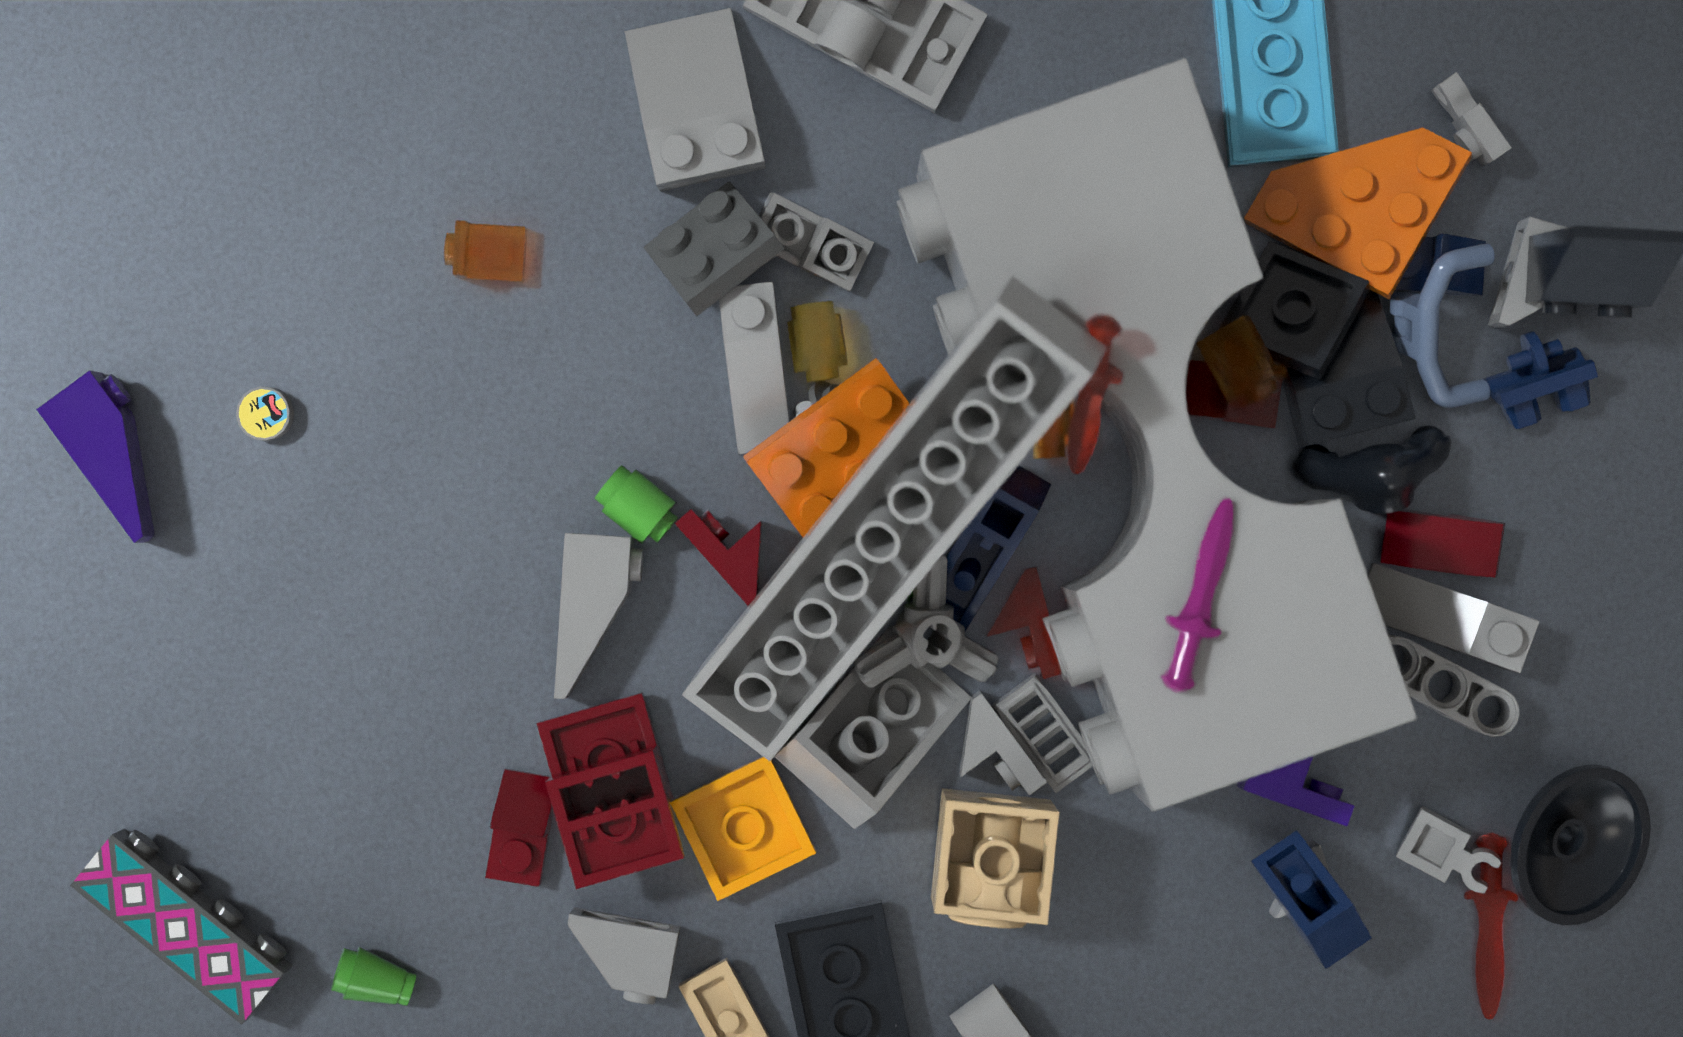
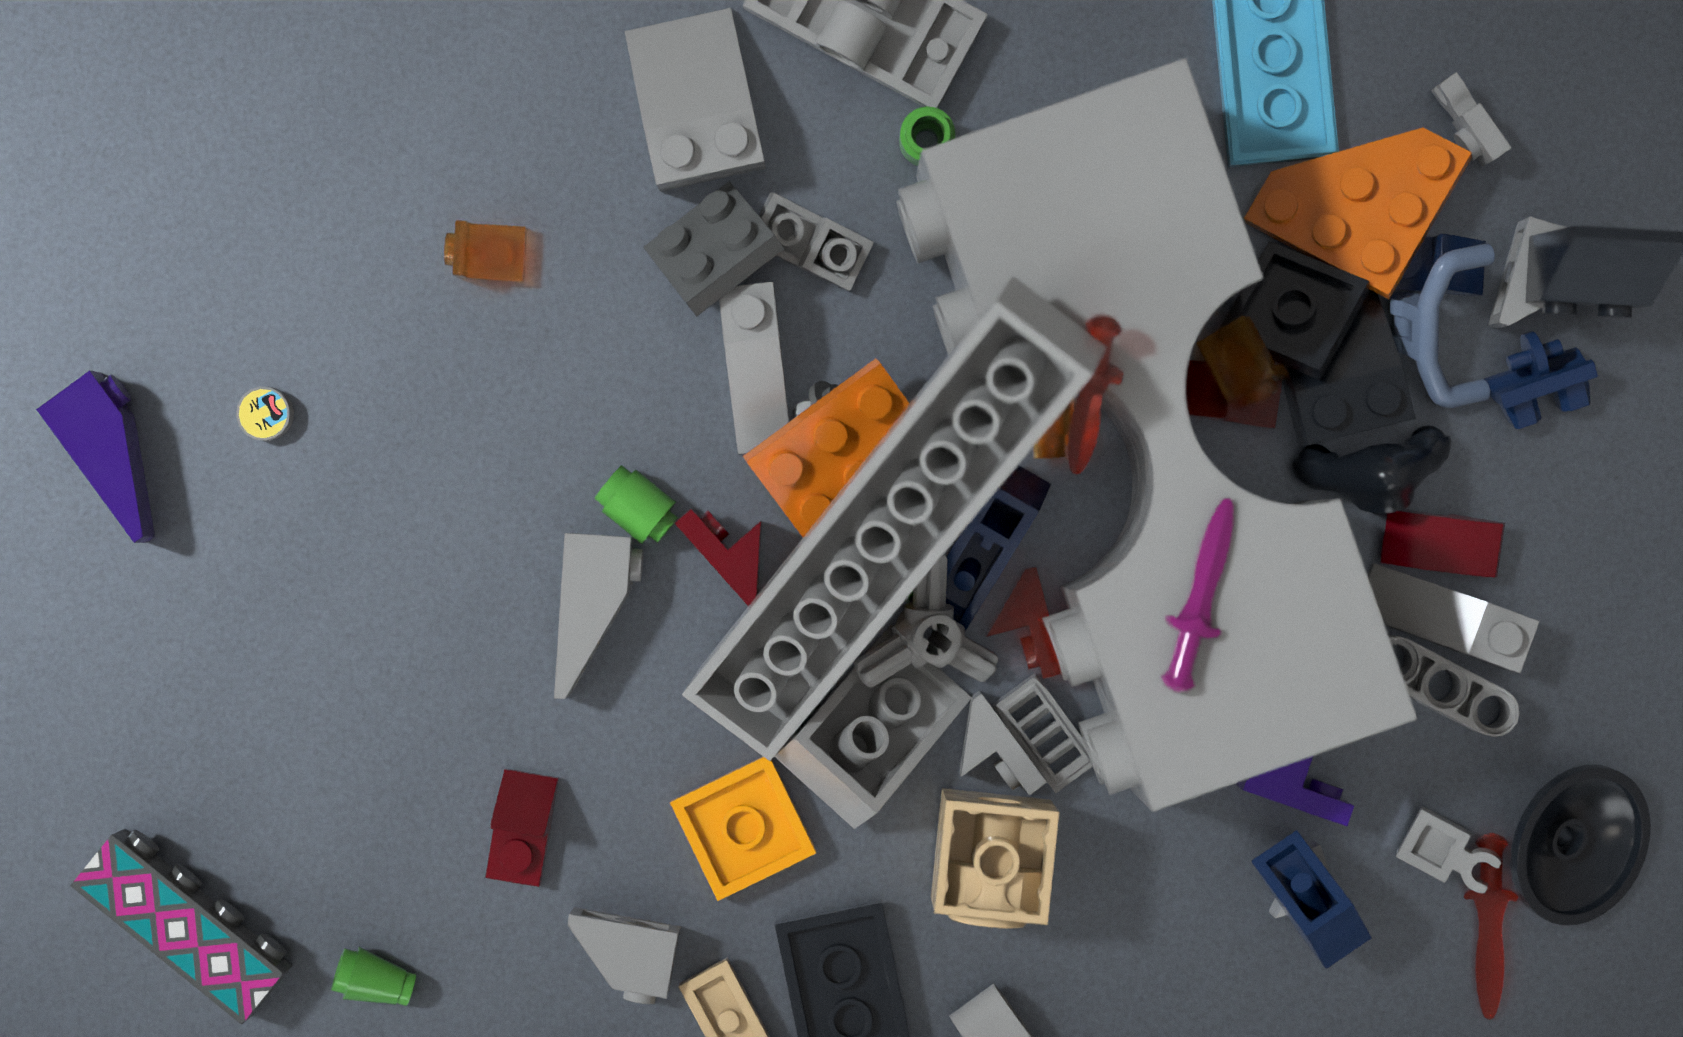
(610, 790): dark red bracket -> none
(817, 341): clear yellow brick -> none
(921, 120): none -> bright green brick

